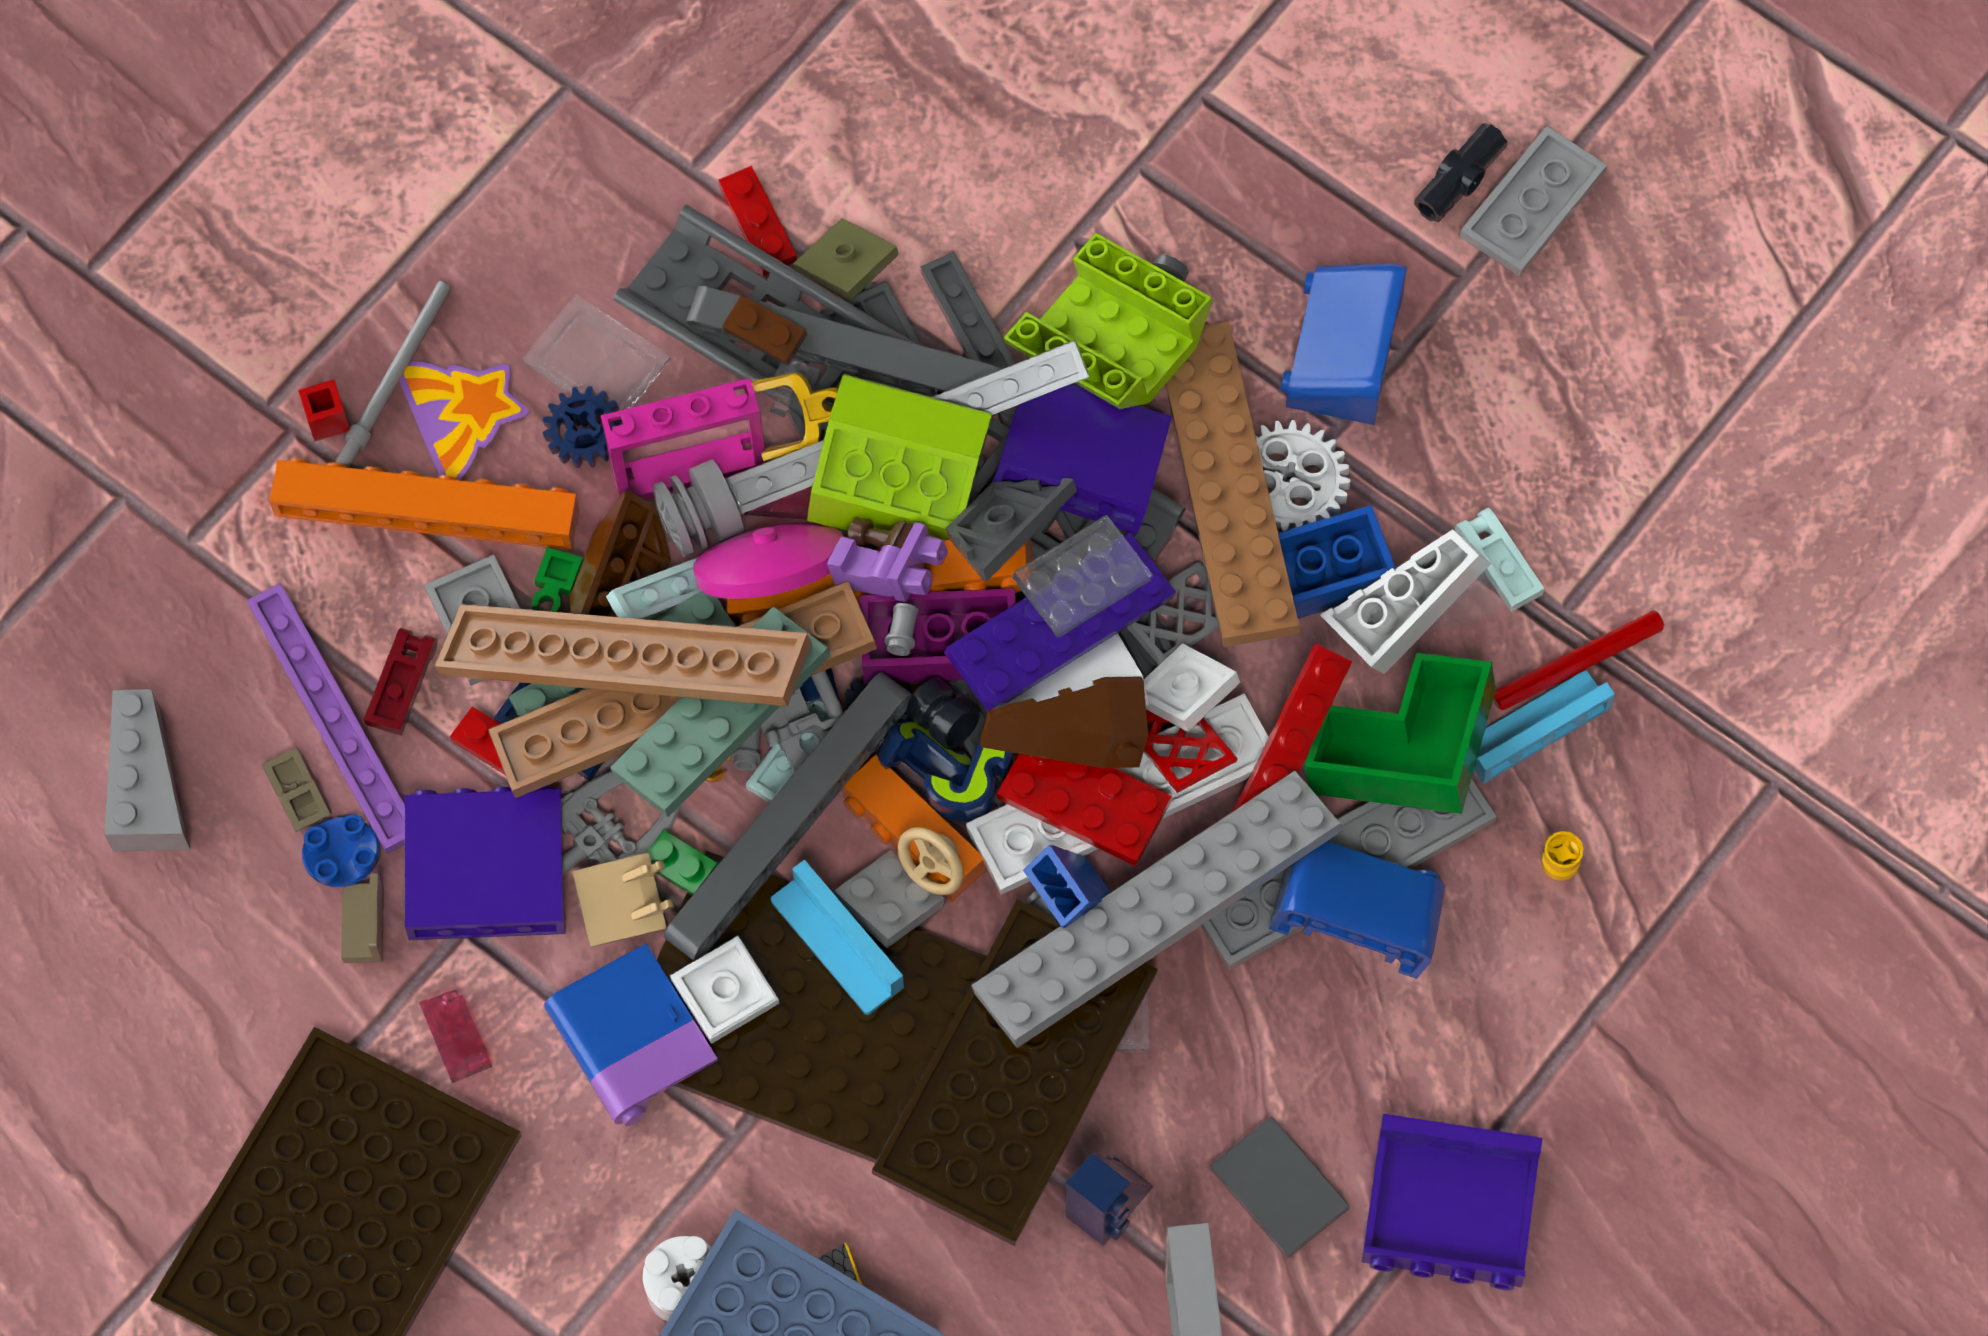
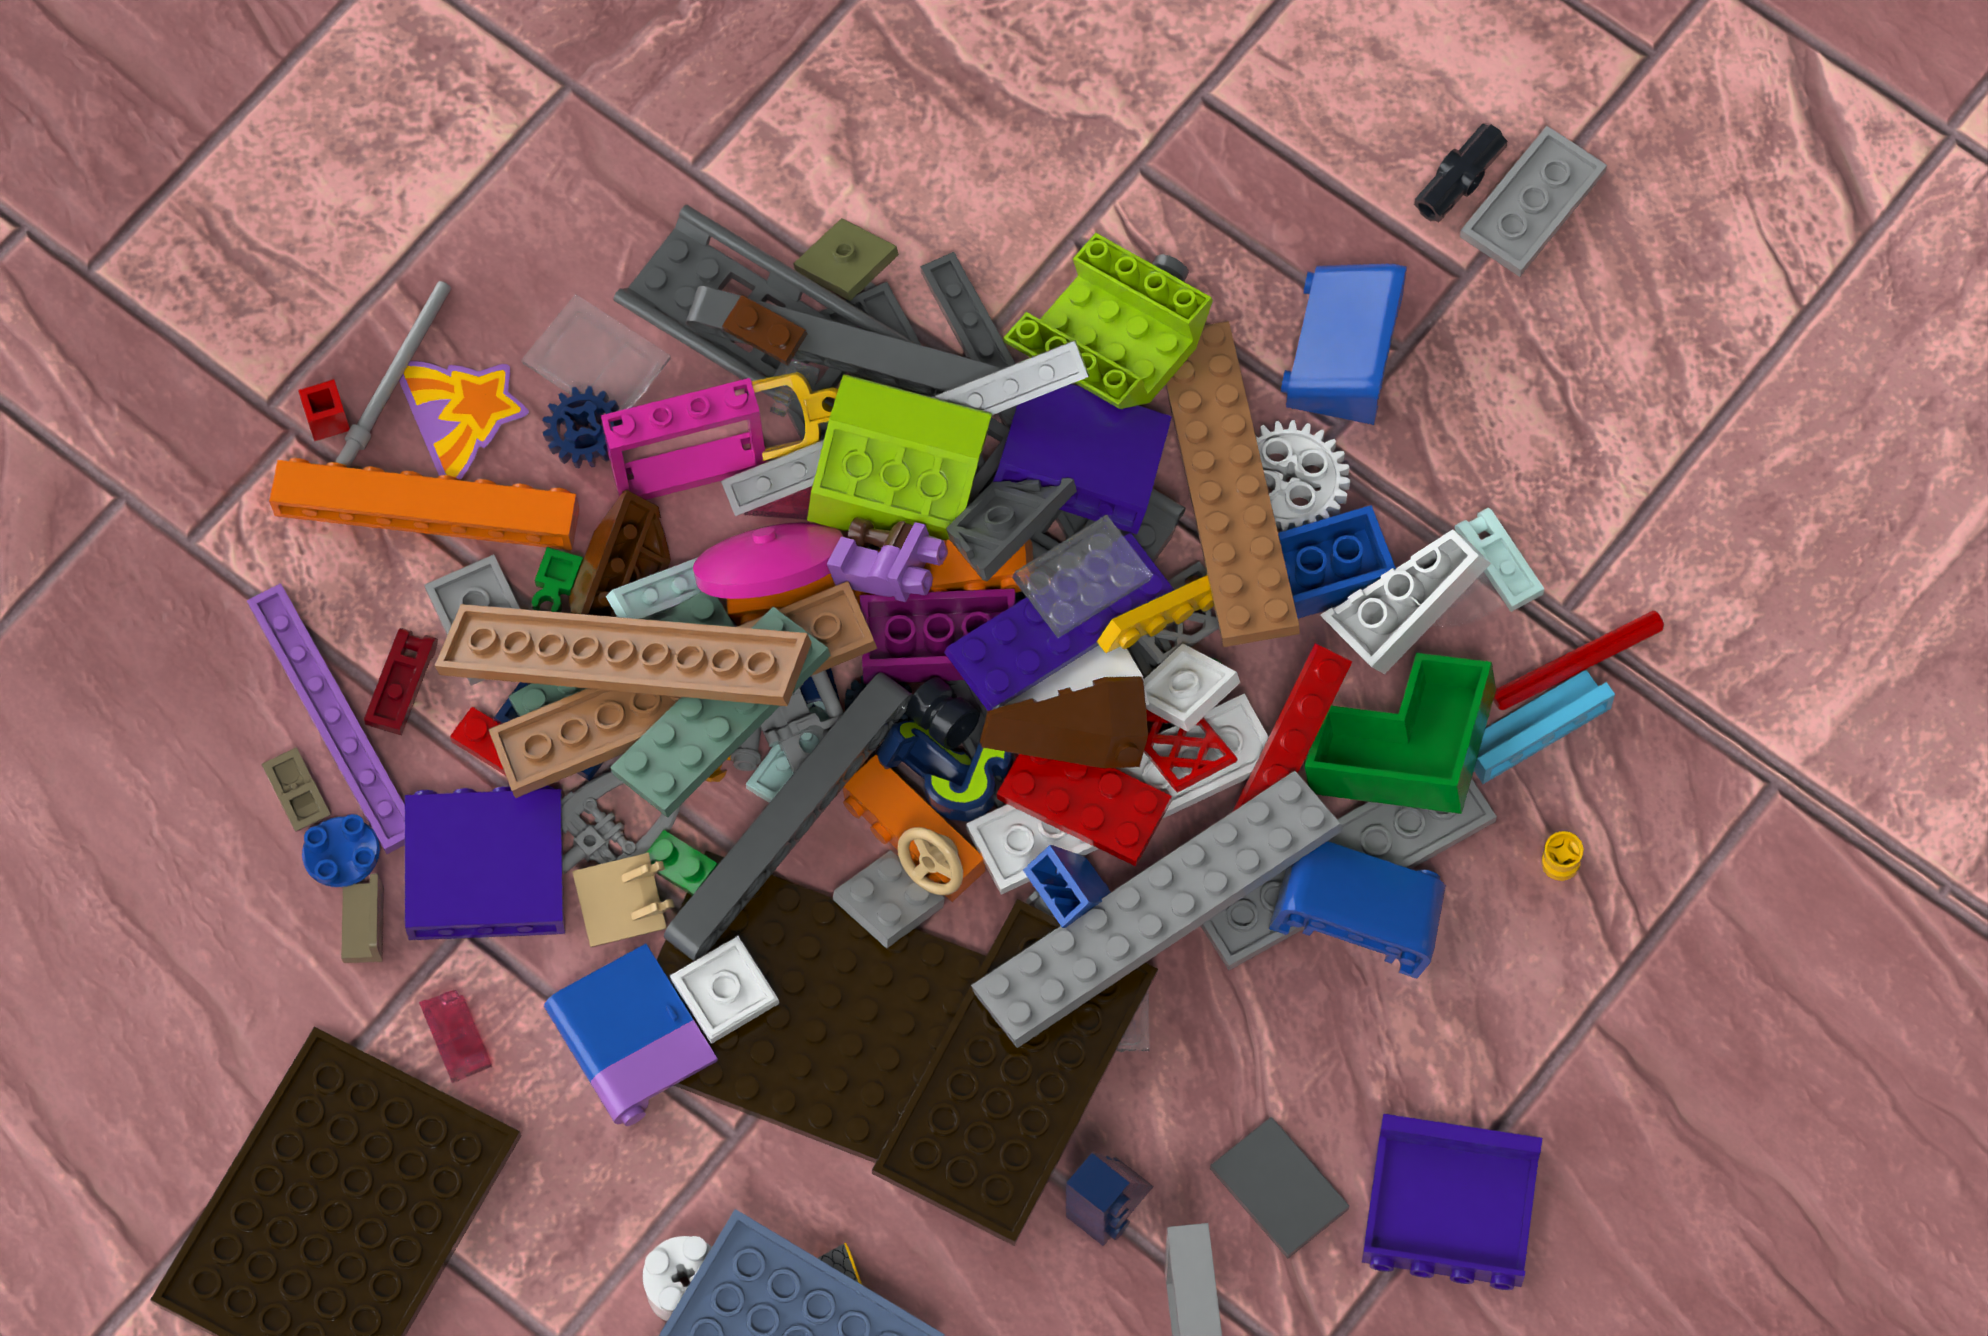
(141, 785): light grey wedge -> none
(697, 508): light grey wheel -> none
(756, 215): red plate -> none
(837, 939): medium azure panel -> none
(901, 639): light grey pin -> none
(1156, 614): none -> yellow plate

